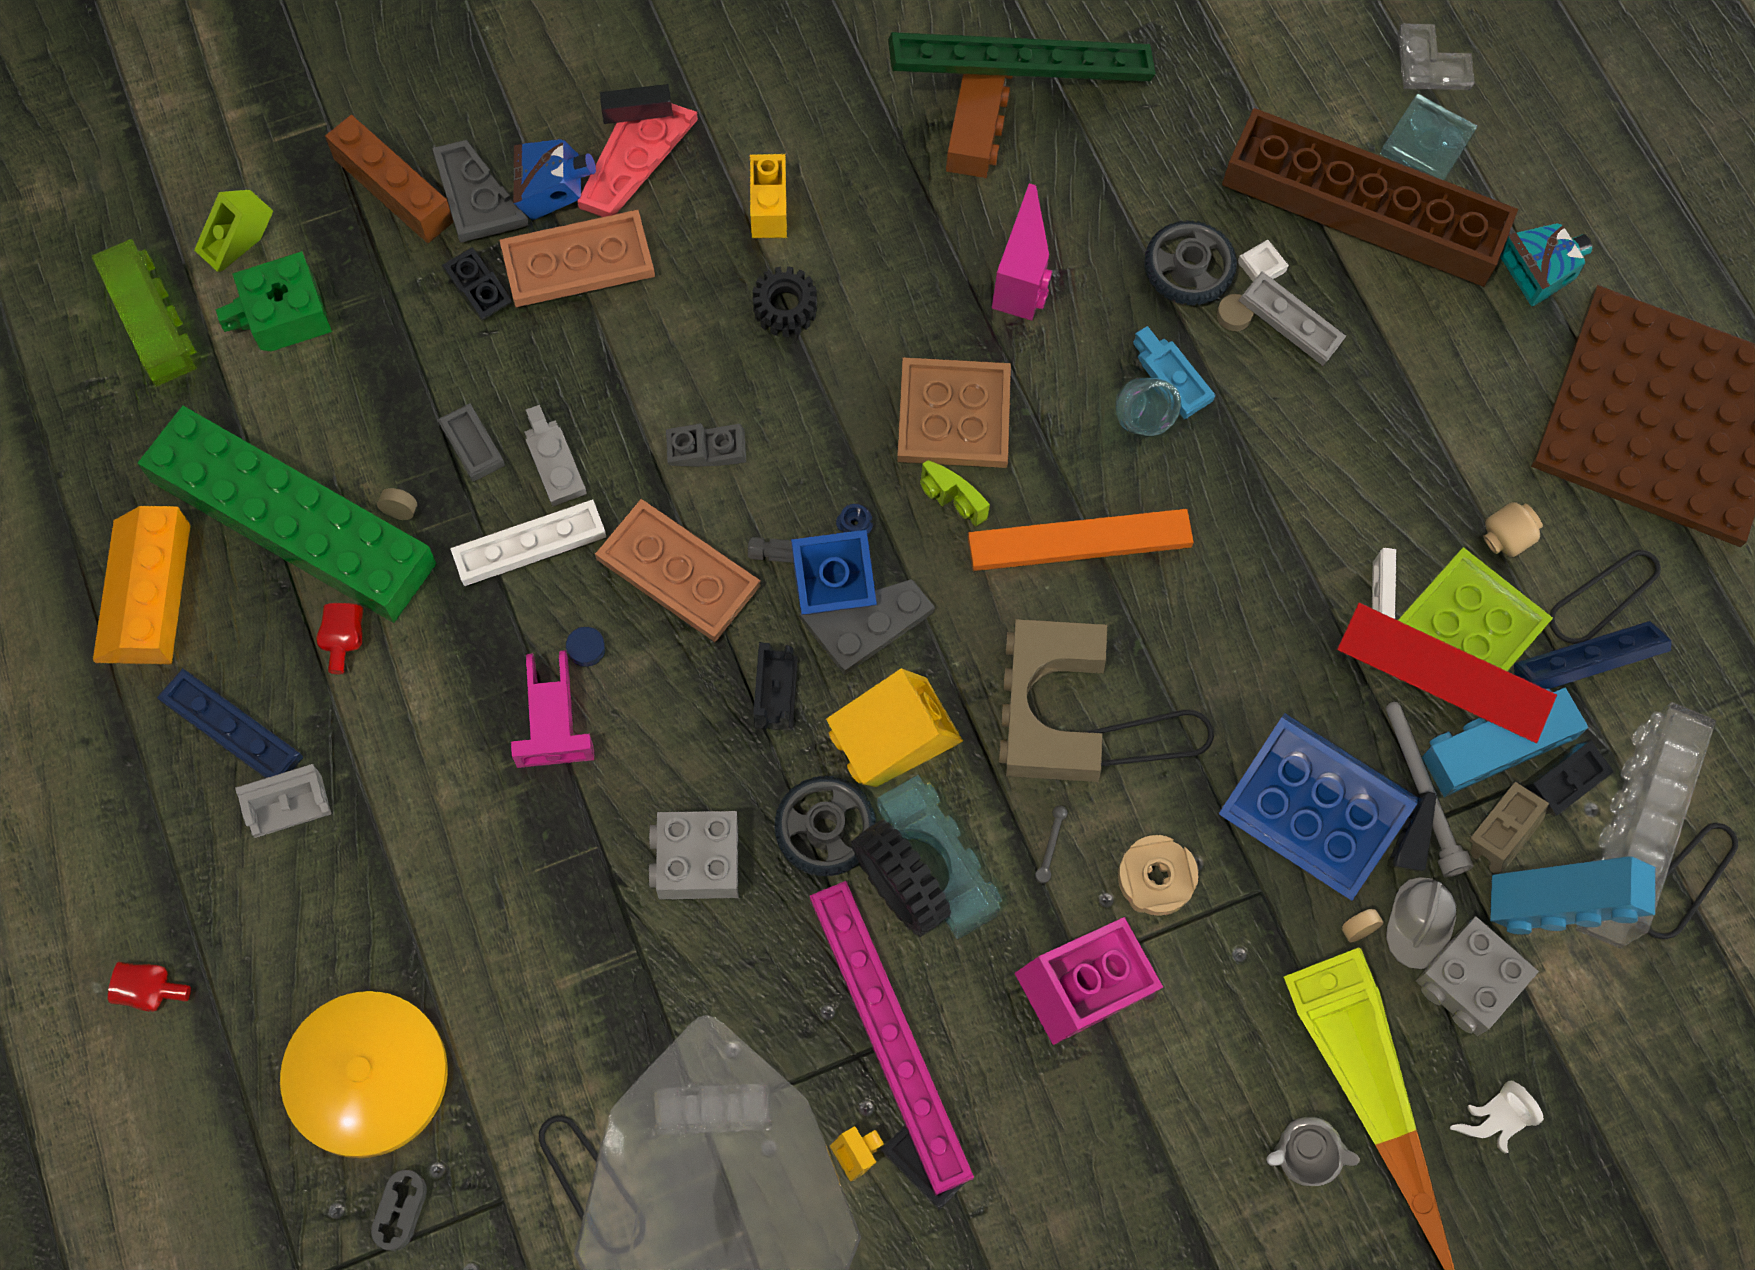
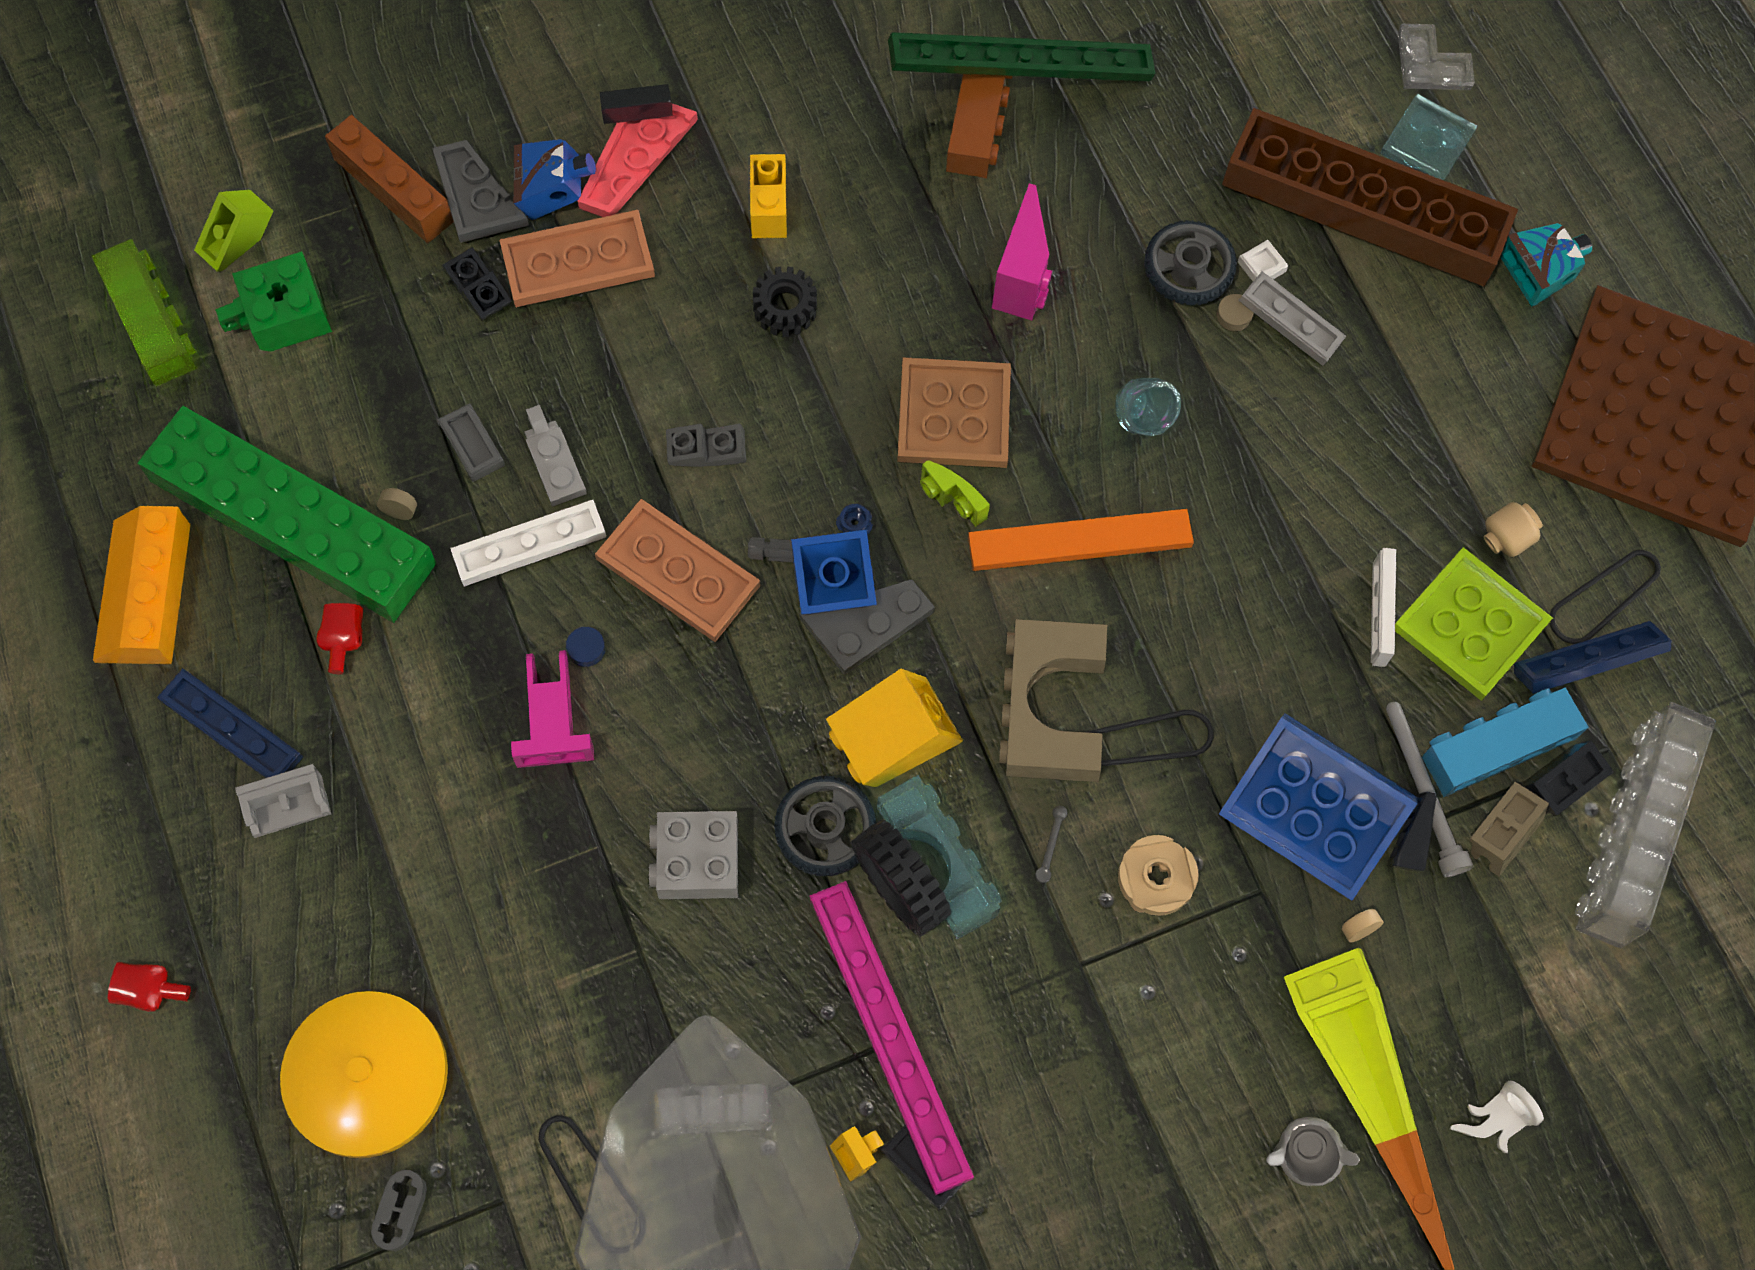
(775, 688): black hinge -> none
(1088, 980): dark pink slope -> none
(1167, 362): dark azure hinge -> none
(1420, 922): light grey piece -> none
(1447, 672): red sticker -> none
(1476, 977): light grey brick -> none
(1573, 895): dark azure brick -> none
(1714, 878): black piece -> none

